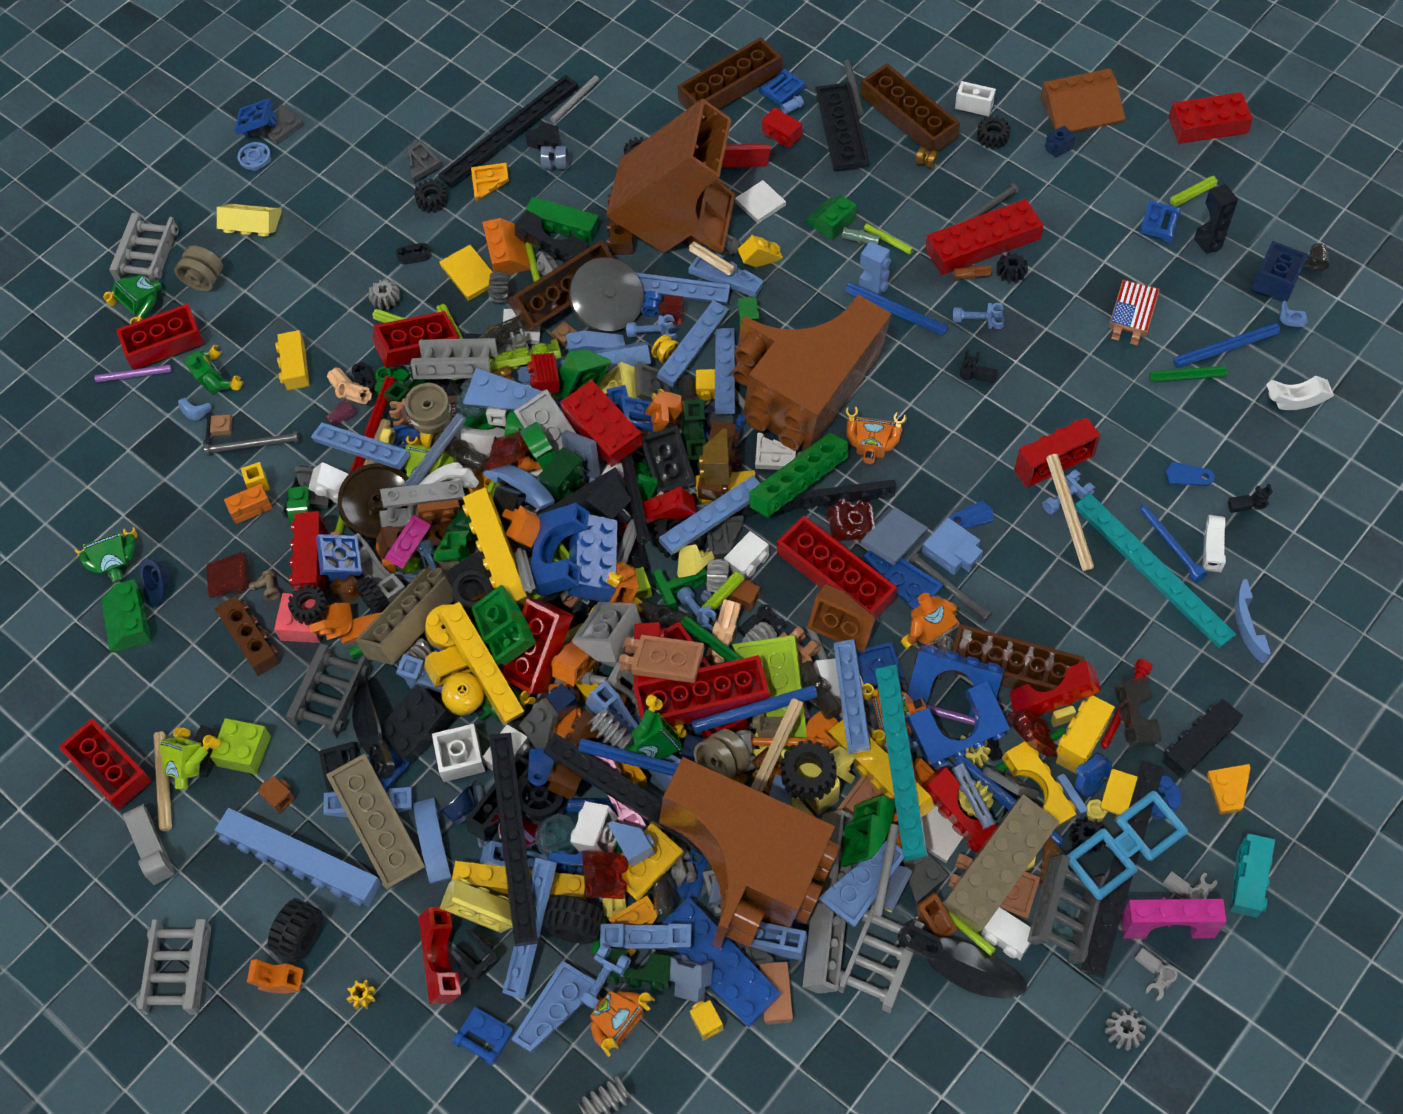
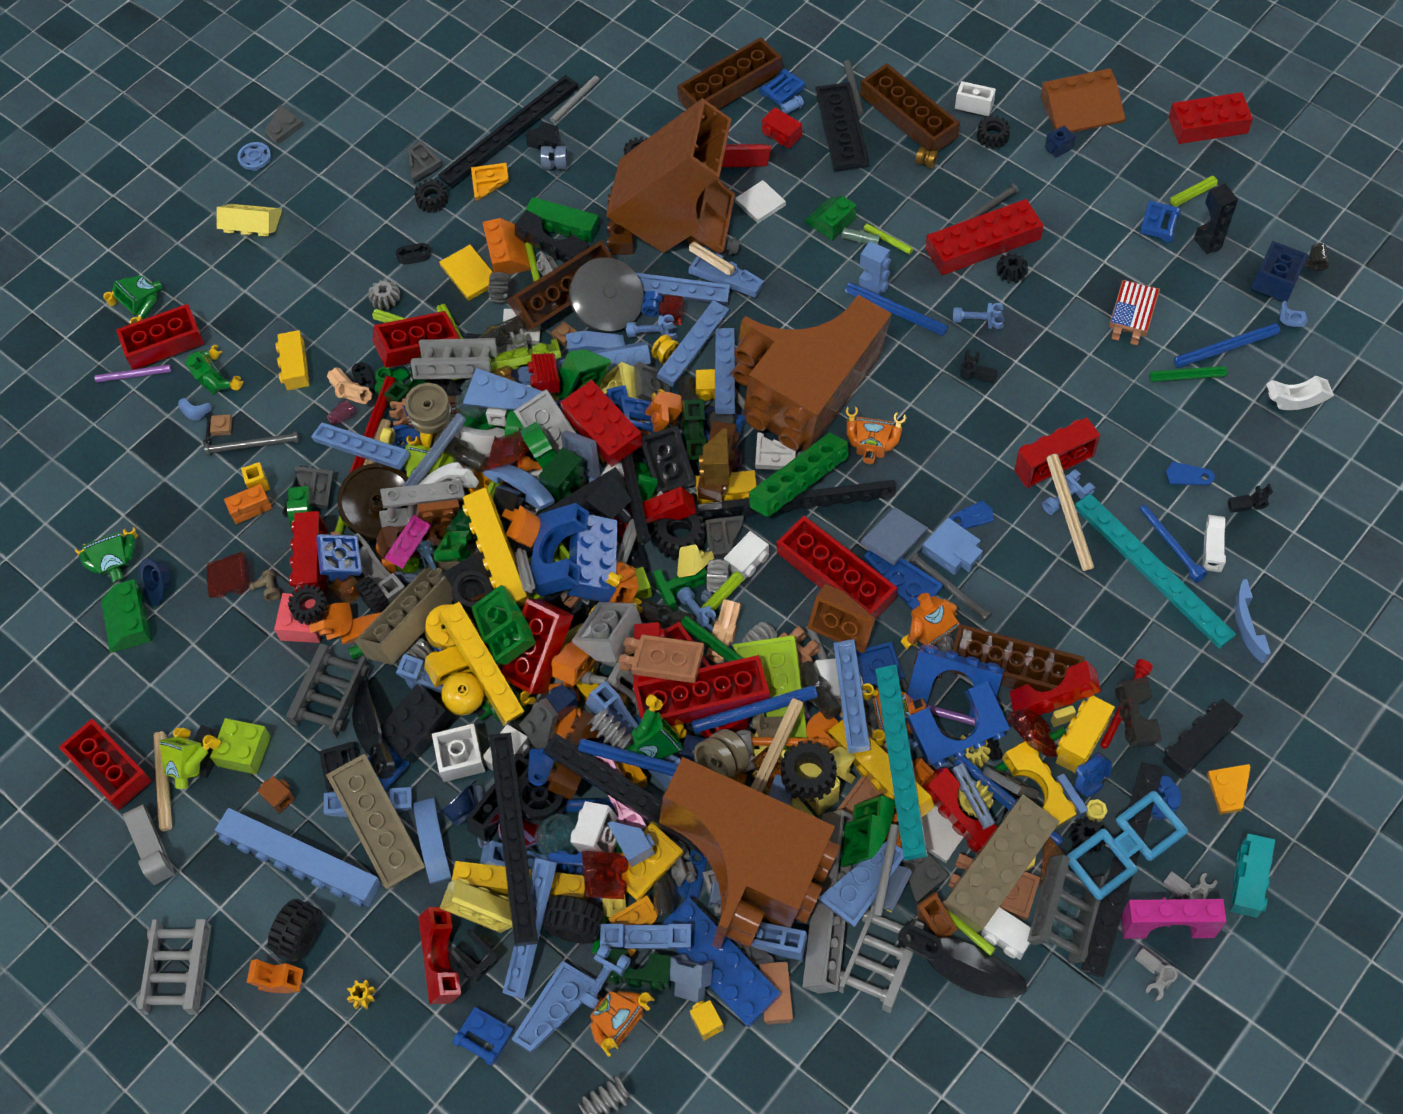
(131, 239): light grey fence -> none
(198, 268): dark tan wheel -> none
(256, 119): blue piece -> none
(260, 660): reddish brown brick -> none
(327, 481): white brick -> none
(708, 517): medium blue plate -> none
(746, 594): dark orange brick -> none
(748, 308): green brick -> none
(759, 252): yellow slope -> none
(764, 614): black bar -> none
(849, 520): clear red slope -> none
(971, 272): dark orange axle -> none
(1116, 1029): light grey gear -> none
(1118, 792): yellow panel -> none

